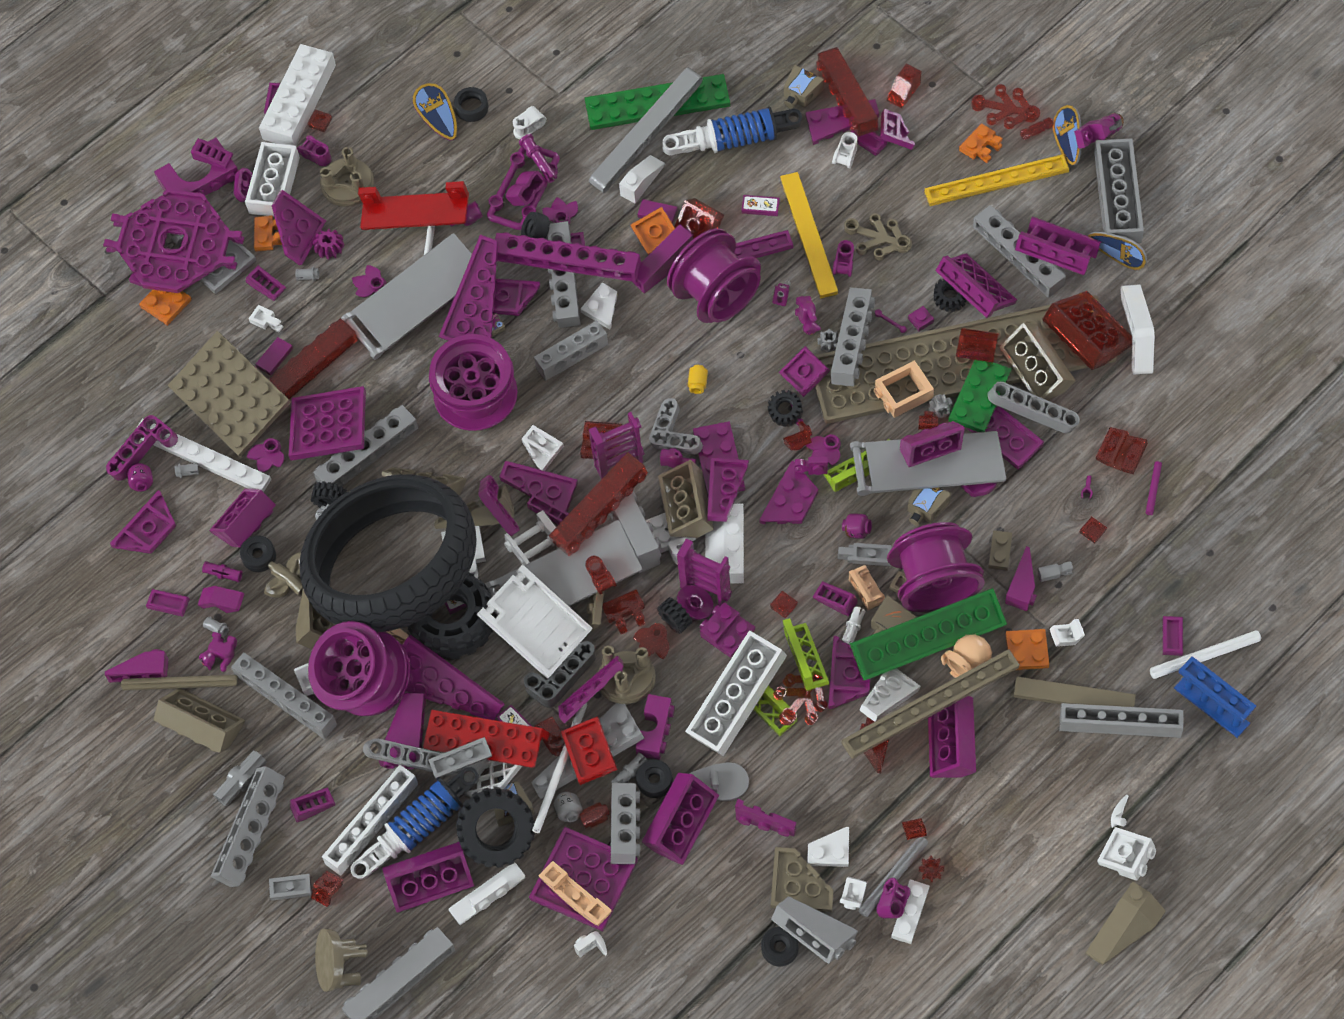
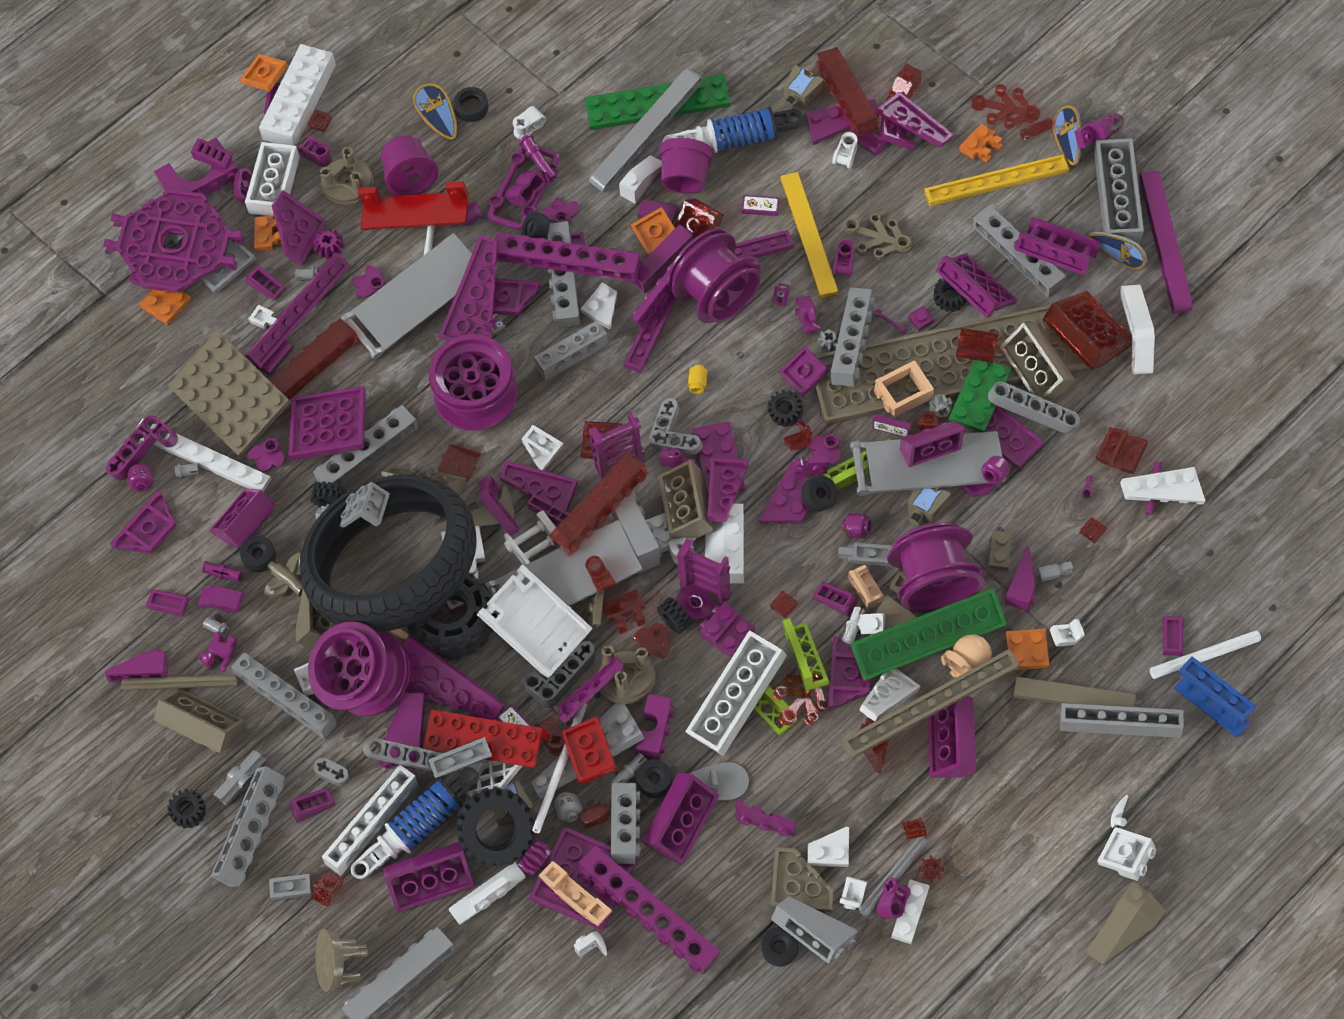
(178, 801): none -> black tyre
(264, 72): none -> orange plate
(297, 310): none -> magenta plate
(329, 775): none -> light grey beam
(367, 503): none -> light grey bracket
(408, 166): none -> magenta piece
(459, 461): none -> clear red piece
(534, 857): none -> magenta gear
(648, 336): none -> magenta plate
(657, 297): none -> magenta wing
(676, 925): none -> magenta brick
(684, 164): none -> magenta piece
(809, 495): none -> black tyre
(872, 623): none -> white bracket
(891, 425): none -> tile
(911, 117): none -> magenta wing
(995, 470): none -> magenta head
(1165, 242): none -> magenta beam
(1166, 486): none -> white wing

